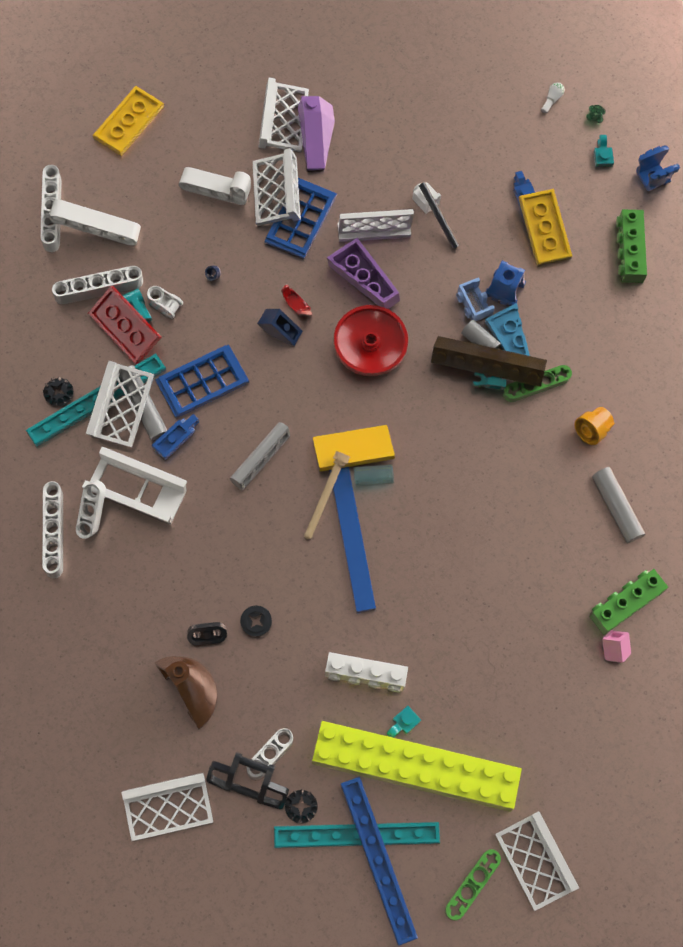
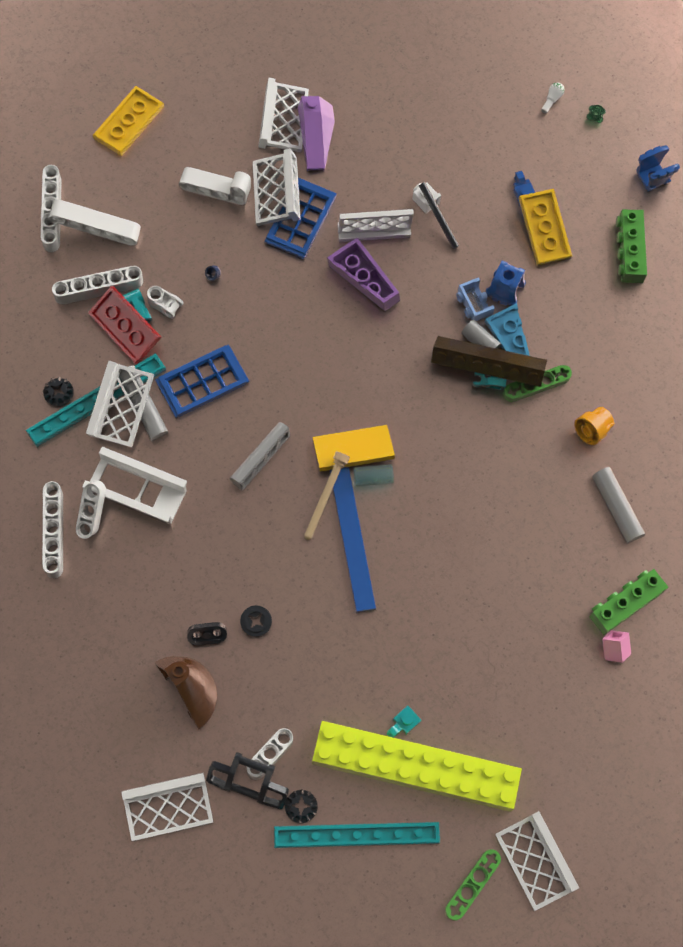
(175, 436): blue hinge -> none
(280, 326): dark blue slope -> none
(295, 302): red helmet -> none
(366, 671): white brick -> none
(370, 340): red dish -> none
(379, 861): blue tile -> none
(603, 155): teal plate -> none

